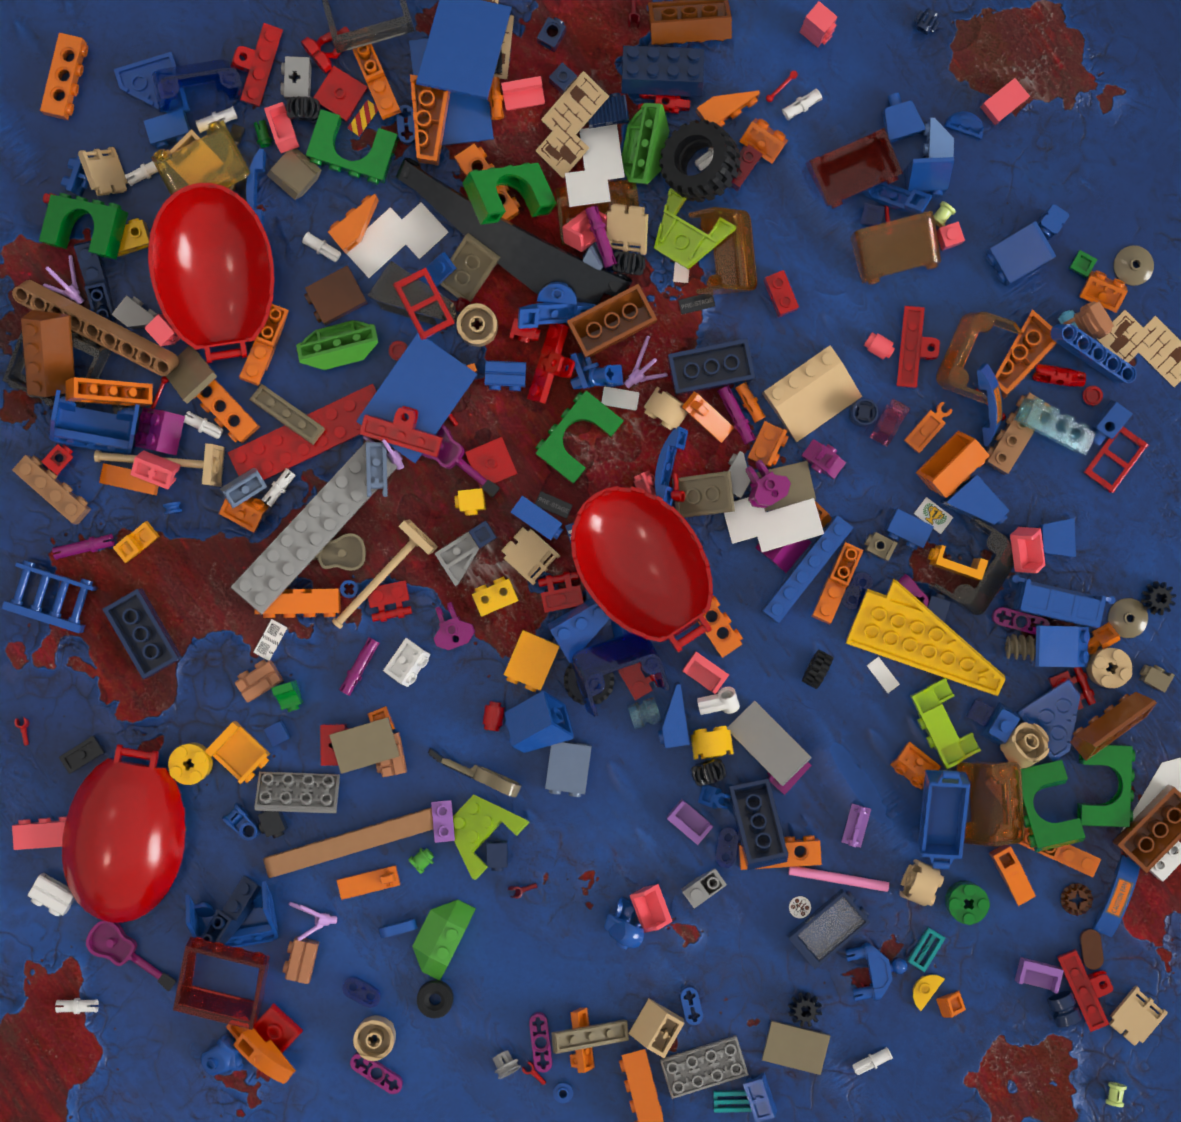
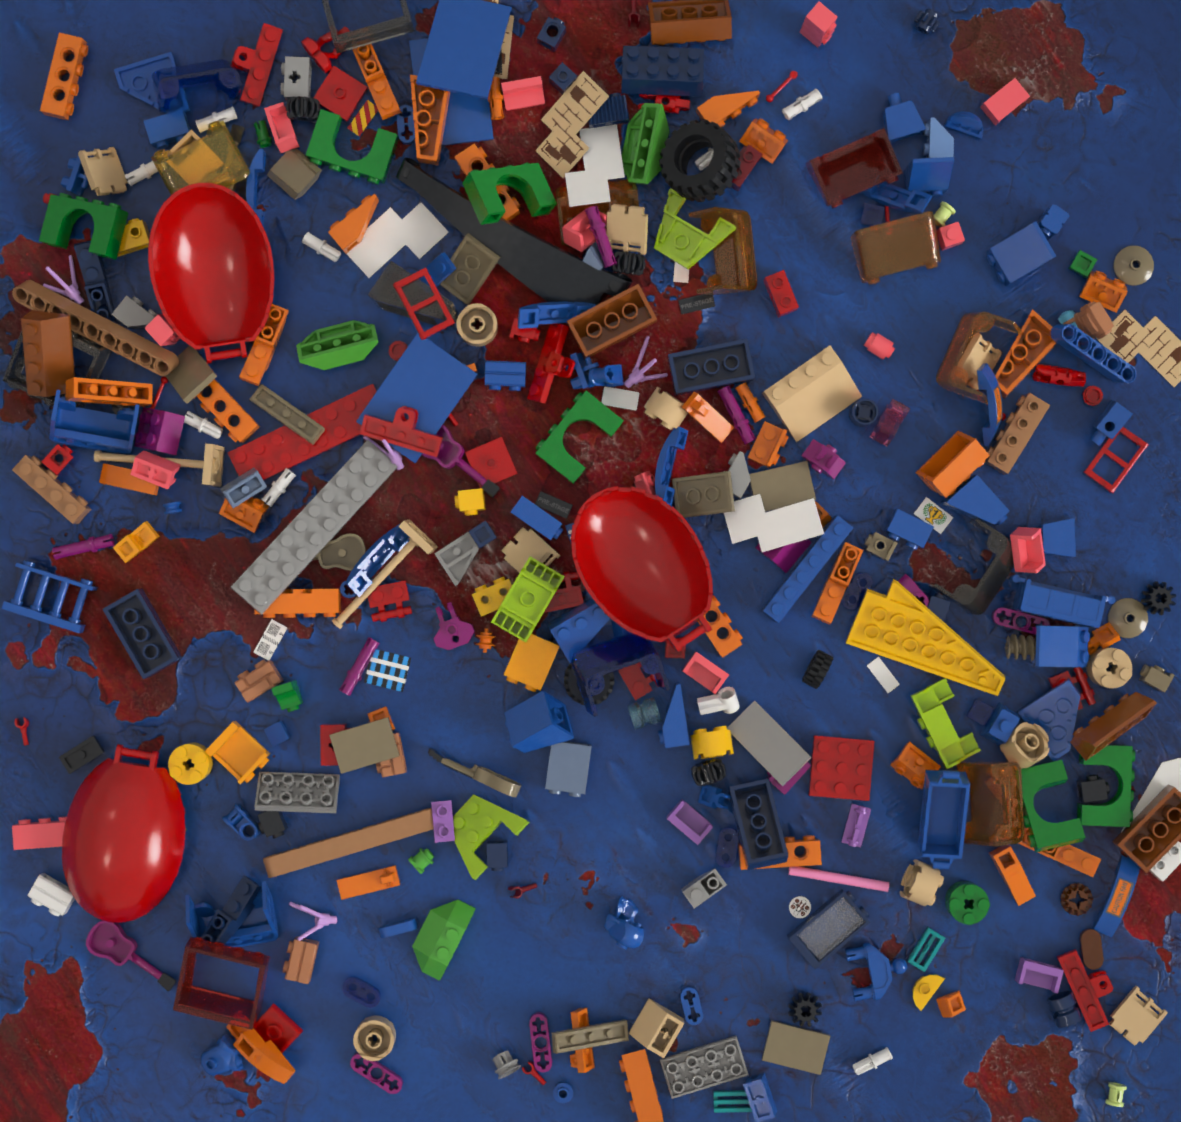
(77, 1006): white pin -> none
(335, 296): reddish brown brick -> none
(375, 558): none -> blue slope
(376, 467): sand blue hinge -> none
(387, 670): none -> sticker
(407, 663): white bracket -> none
(435, 987): black tyre -> none
(461, 303): dark red hand -> none
(485, 640): none -> orange wheel
(493, 716): red brick -> none
(527, 599): none -> lime plate
(557, 293): blue plate -> none
(651, 908): coral panel -> none
(670, 652): none -> red tile
(677, 495): red hand -> none
(768, 488): magenta hinge -> none
(841, 768): none -> red plate
(914, 347): red plate -> none
(927, 429): orange plate -> none
(974, 572): light orange panel -> none
(975, 356): none -> tan plate
(1030, 413): clear light blue brick -> none
(1092, 789): none -> black brick

